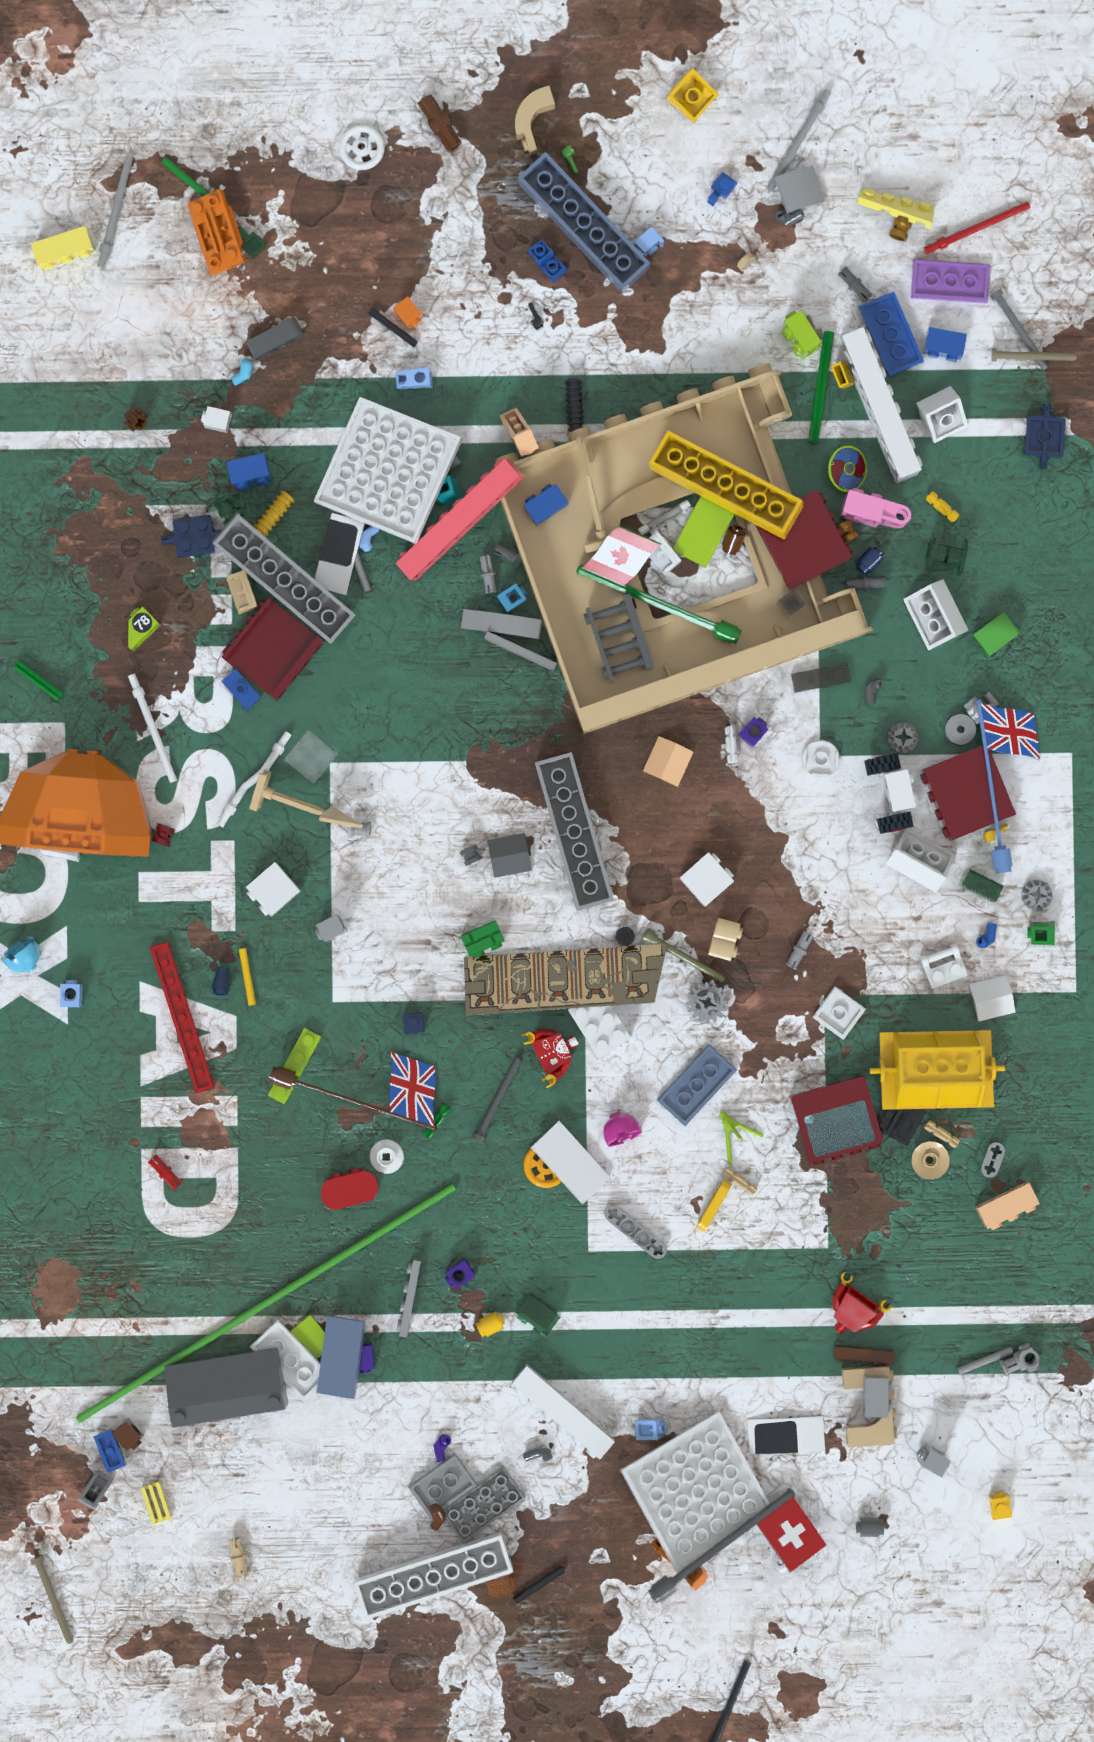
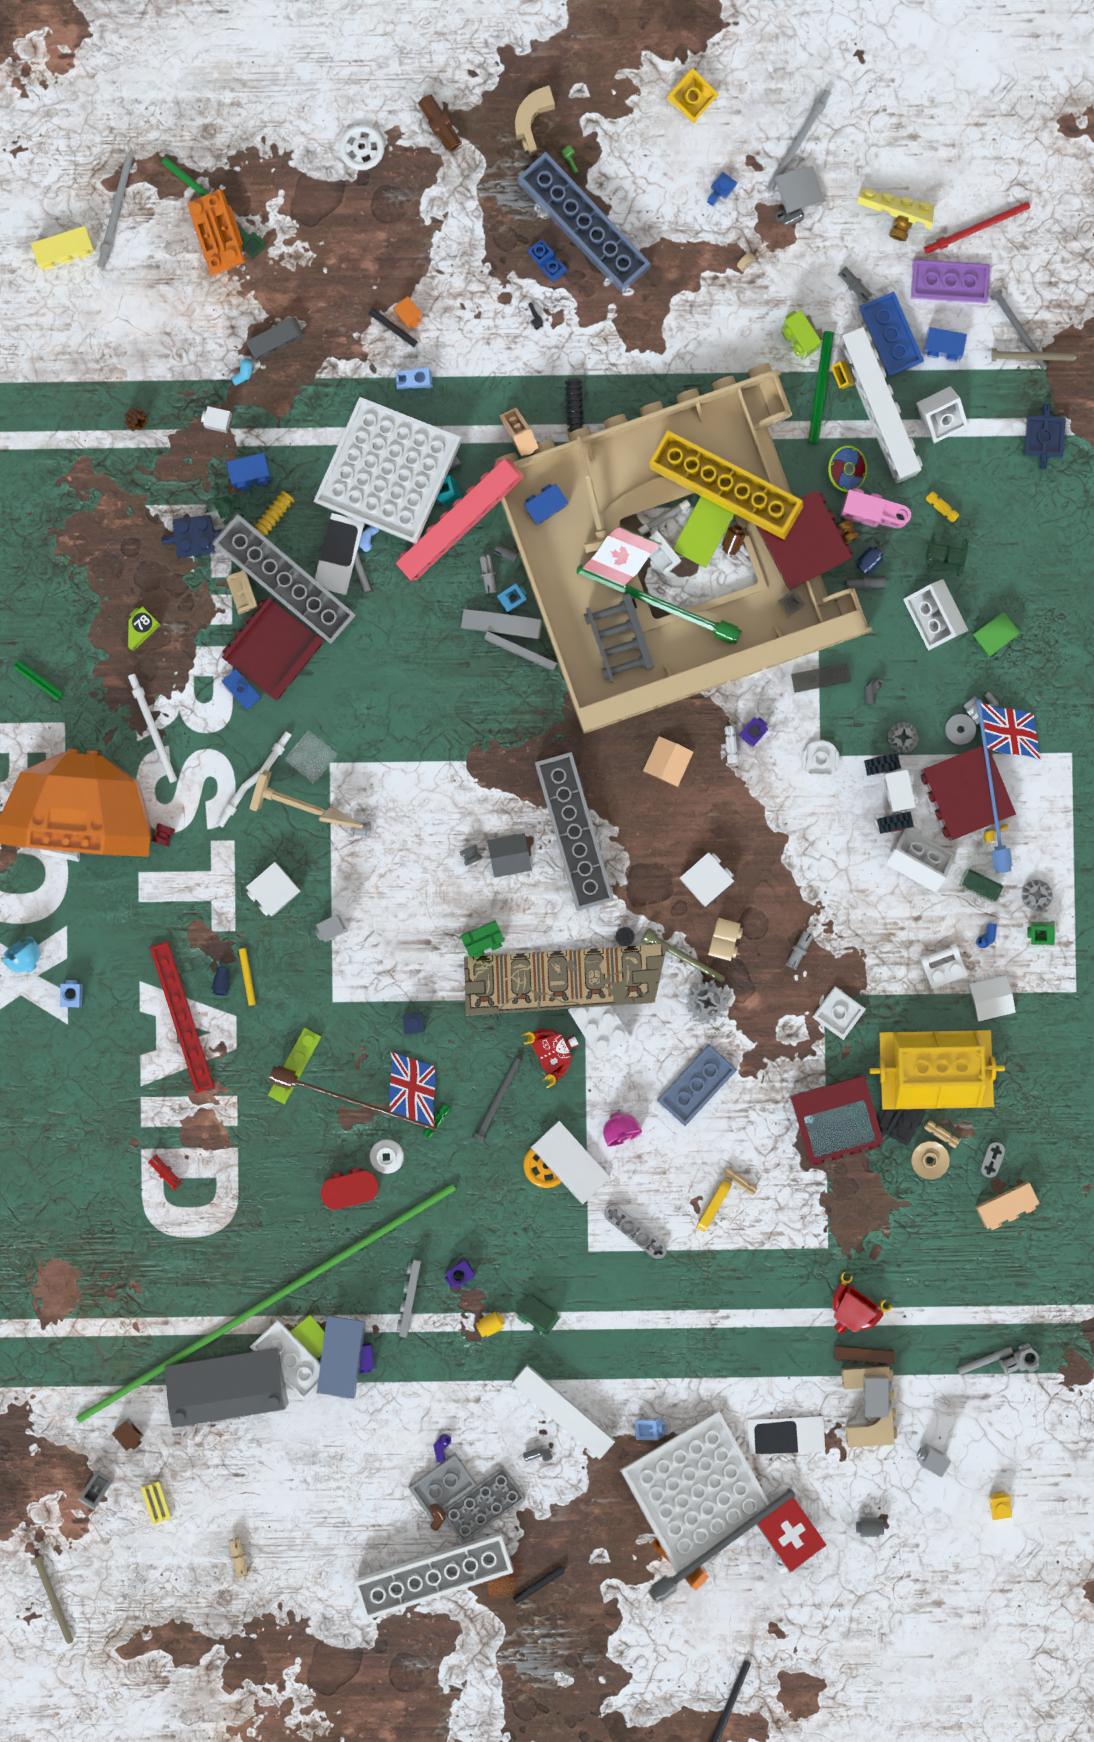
(109, 1450): blue plate -> none
(648, 242): light blue brick -> none
(730, 1125): lime plant -> none

